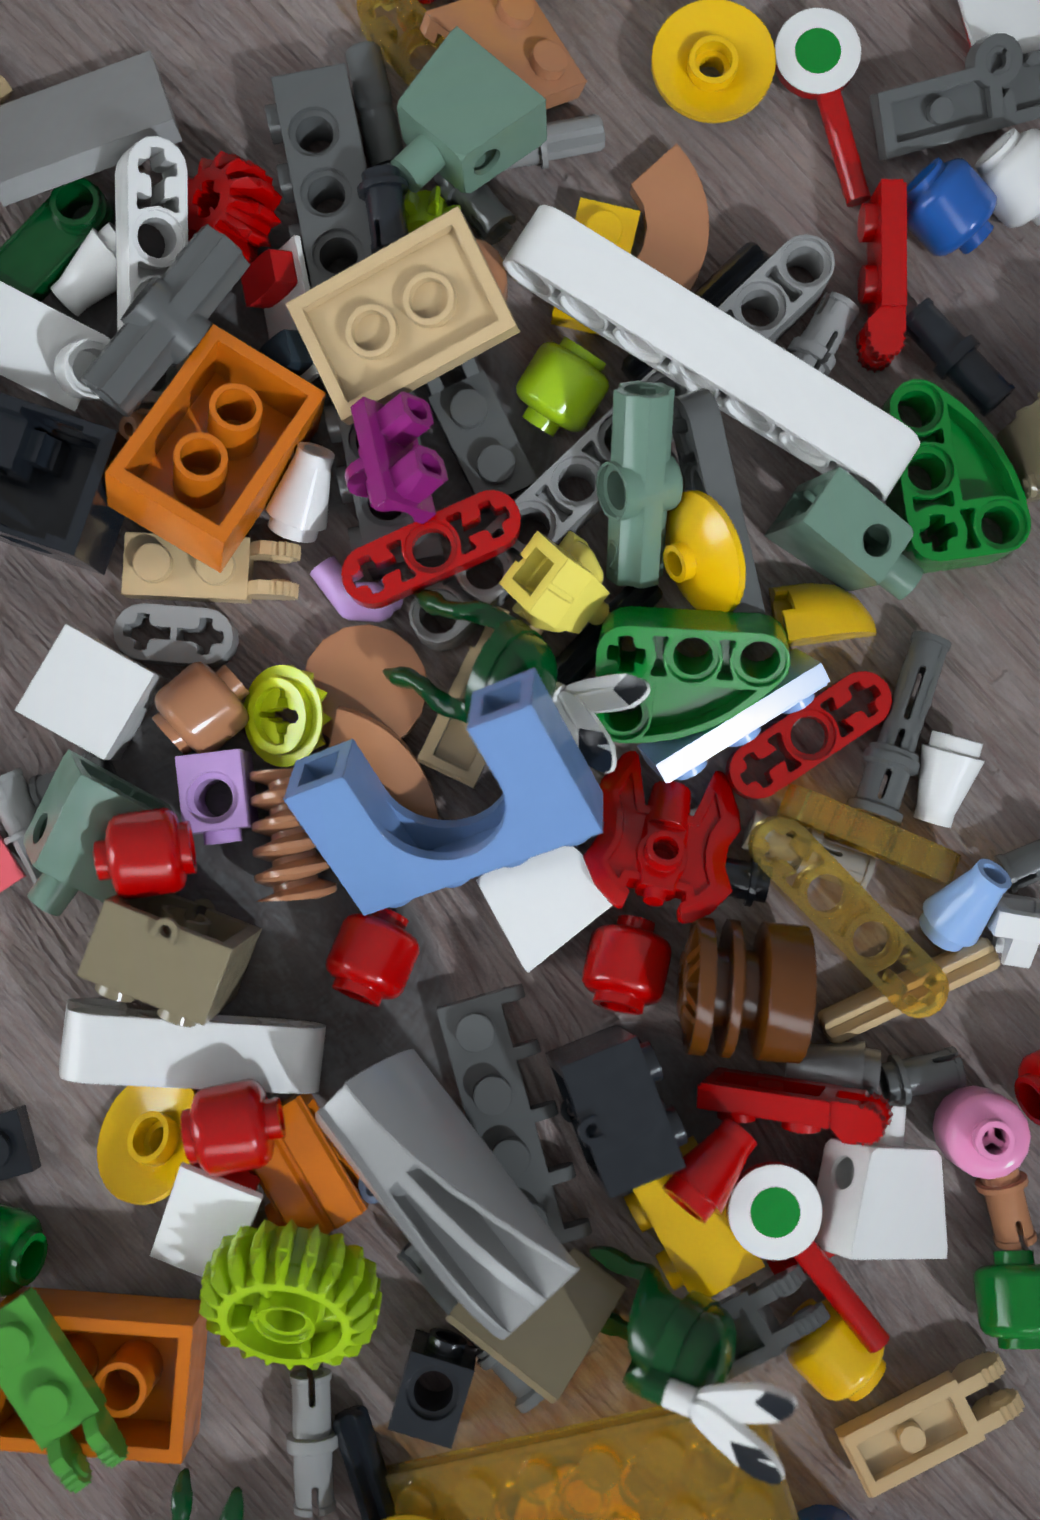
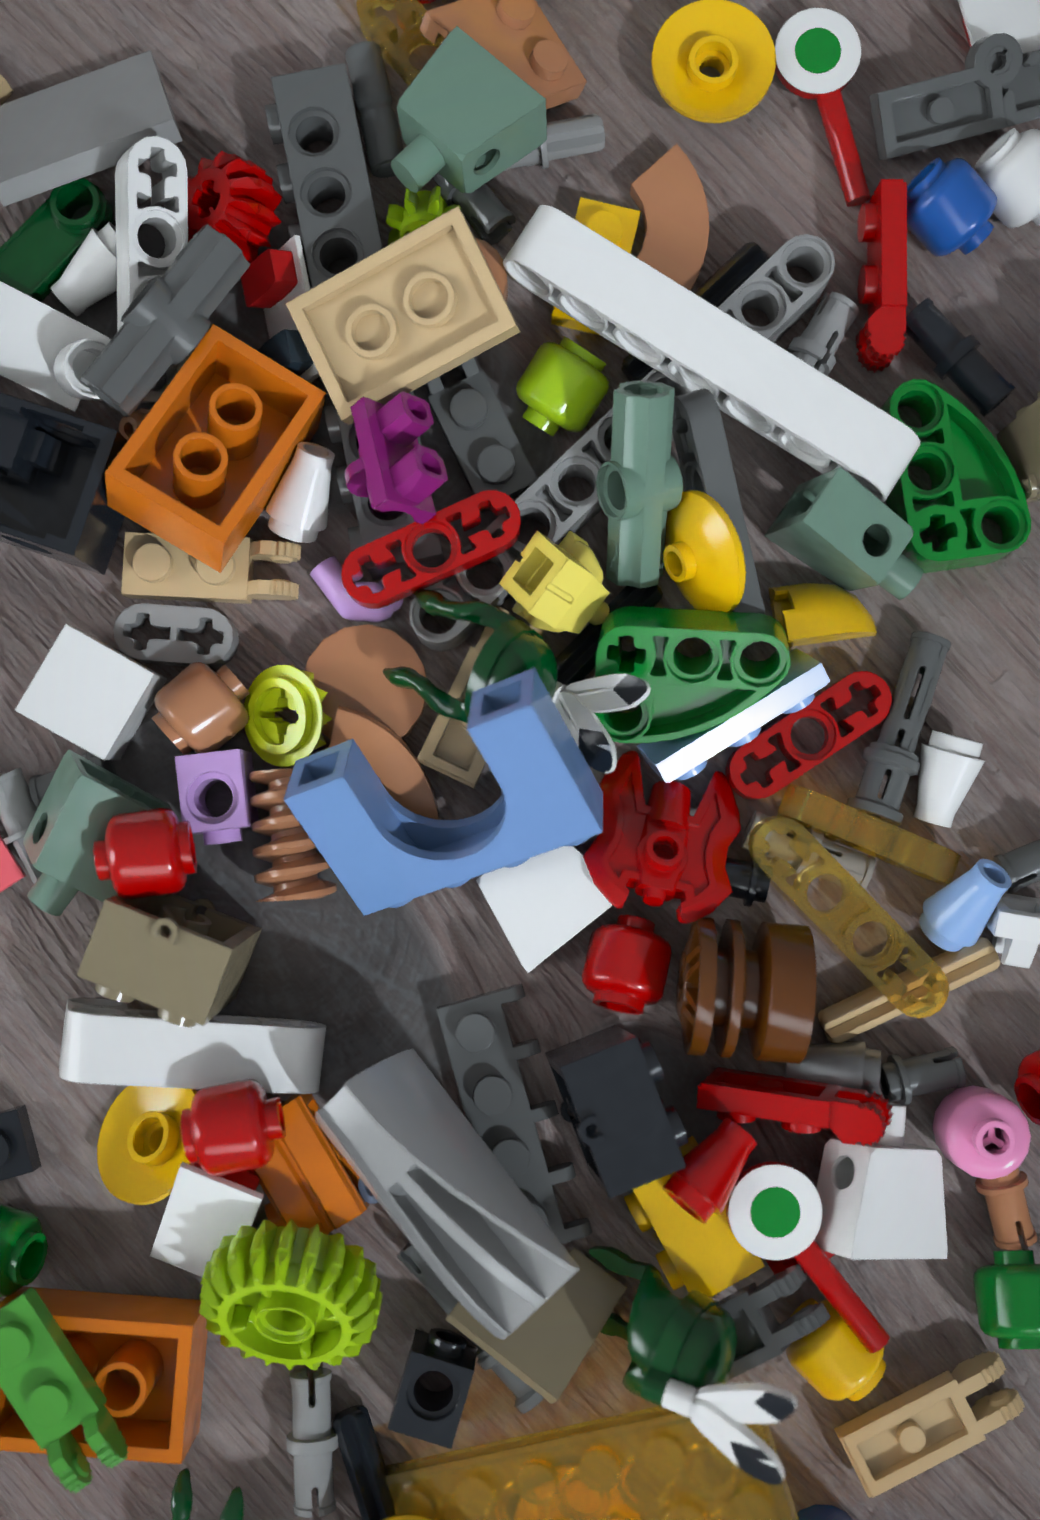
(372, 957): red head -> none
(383, 193): black pin -> none

